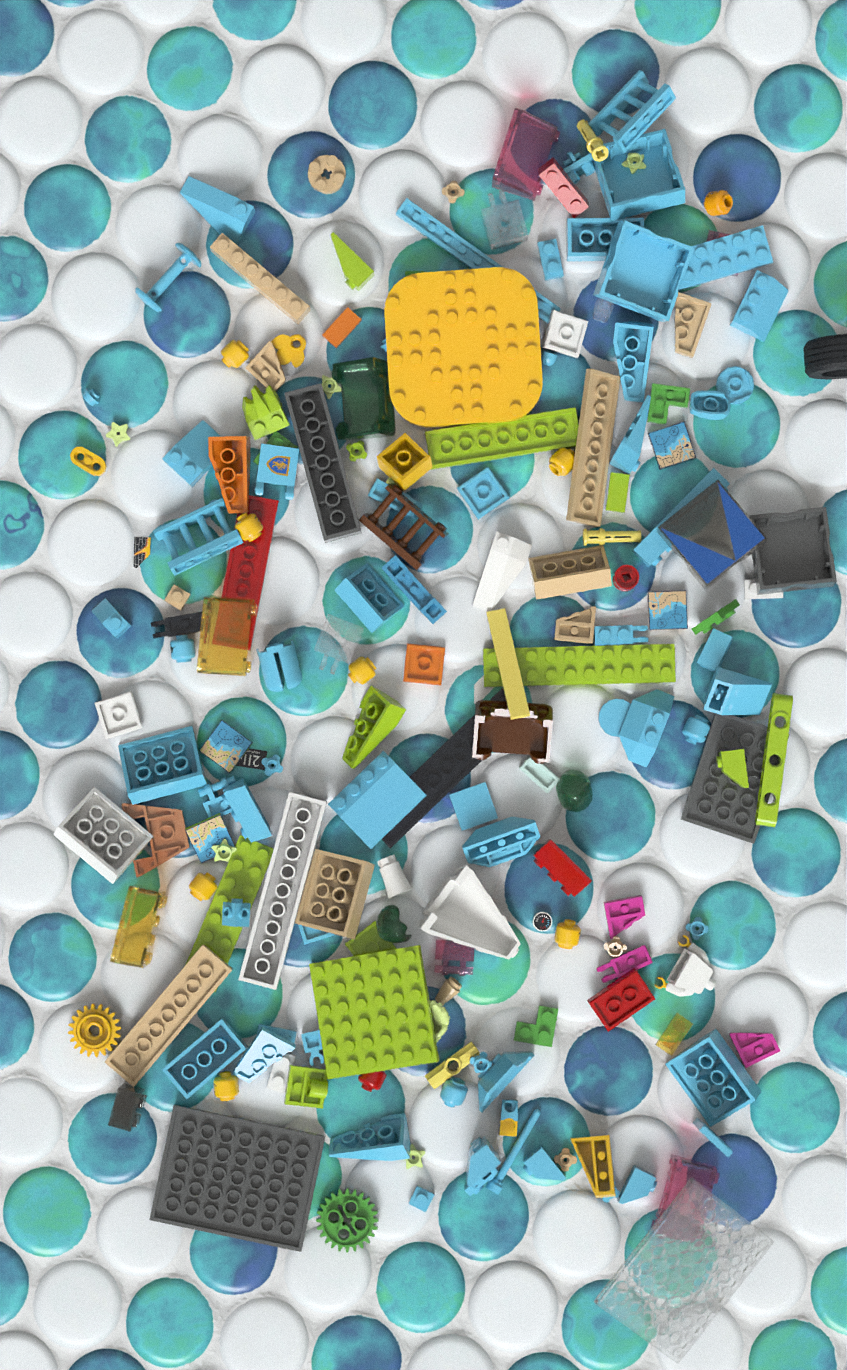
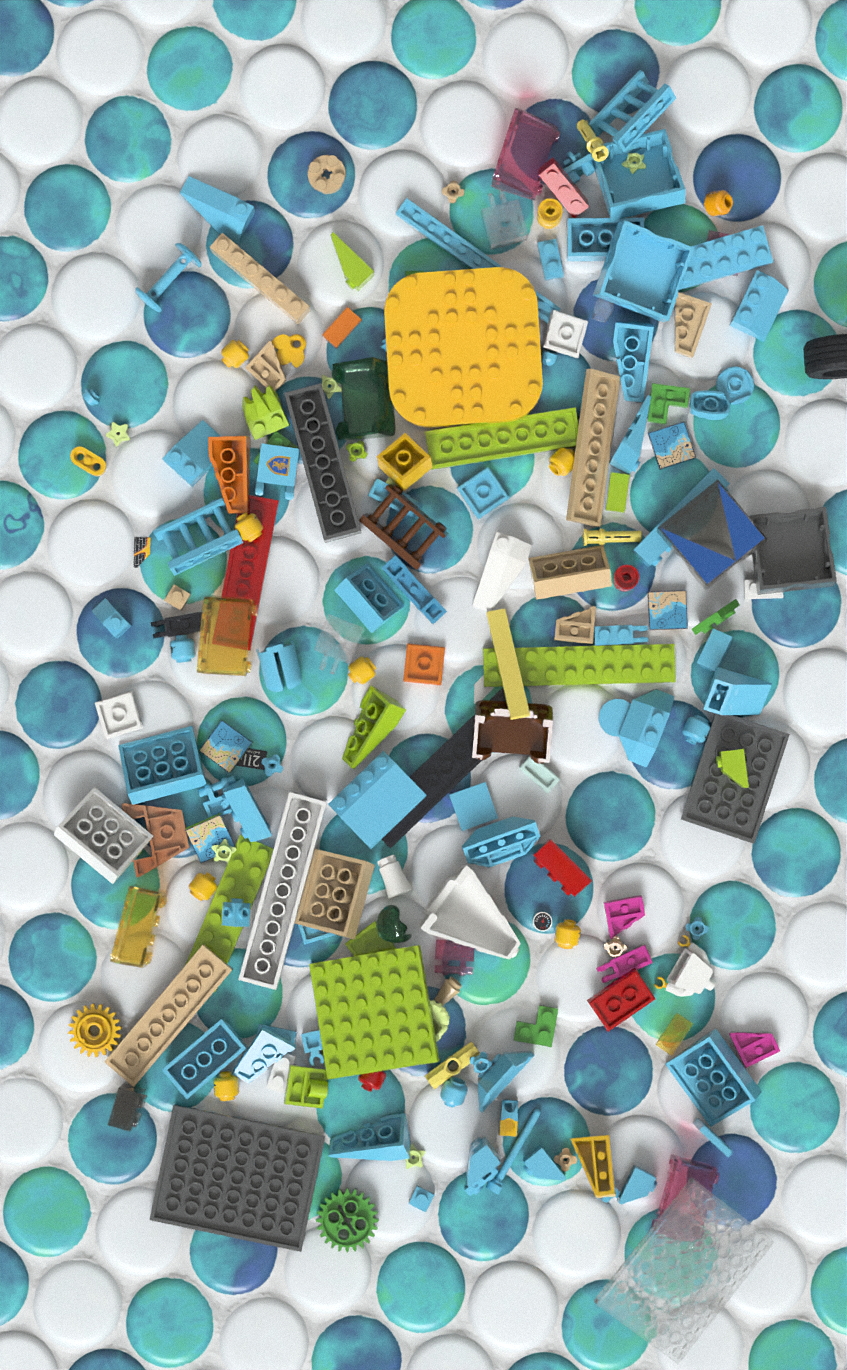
(549, 213): none -> yellow wheel
(574, 791): clear green piece -> none
(772, 775): lime beam -> none

